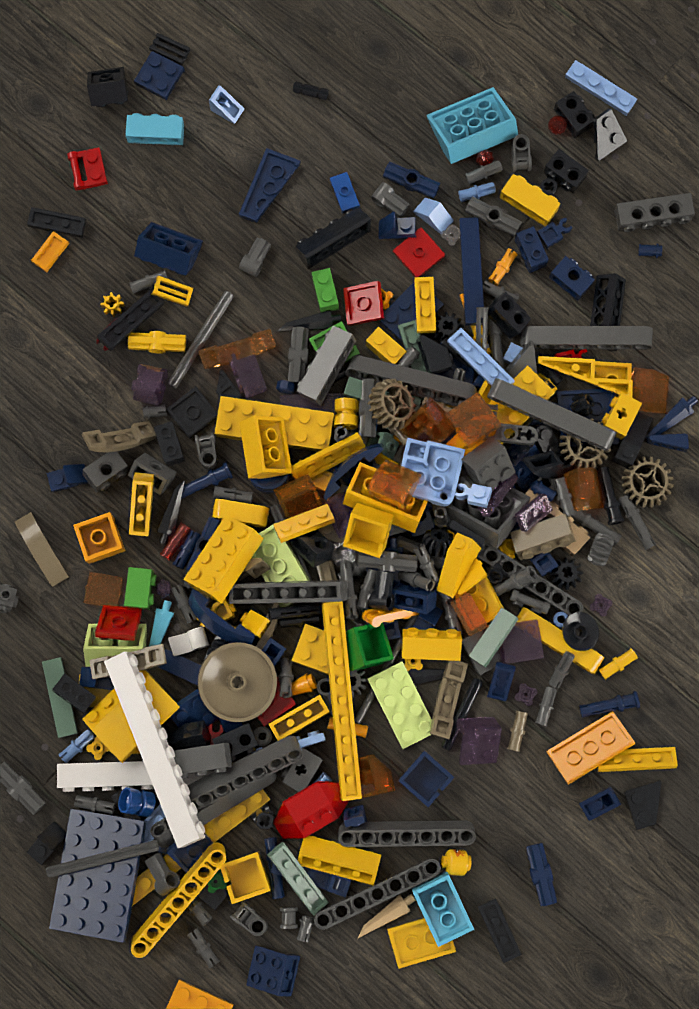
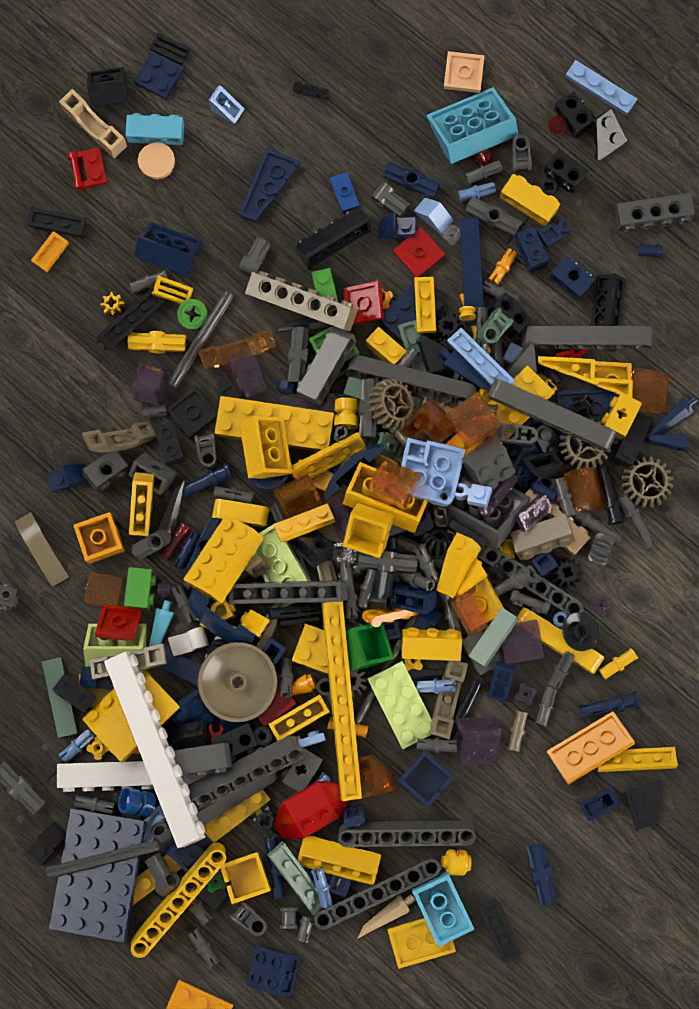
(102, 133): none -> tan arch
(151, 544): none -> dark grey piece
(156, 160): none -> light nougat tile
(197, 321): none -> bright green gear
(258, 288): none -> brick
(322, 887): none -> medium blue axle
(436, 686): none -> medium blue axle
(437, 745): none -> dark grey pin
(460, 366): none -> dark blue bar
(464, 72): none -> light nougat plate
(467, 313): none -> yellow bush
(497, 324): none -> sand green piece

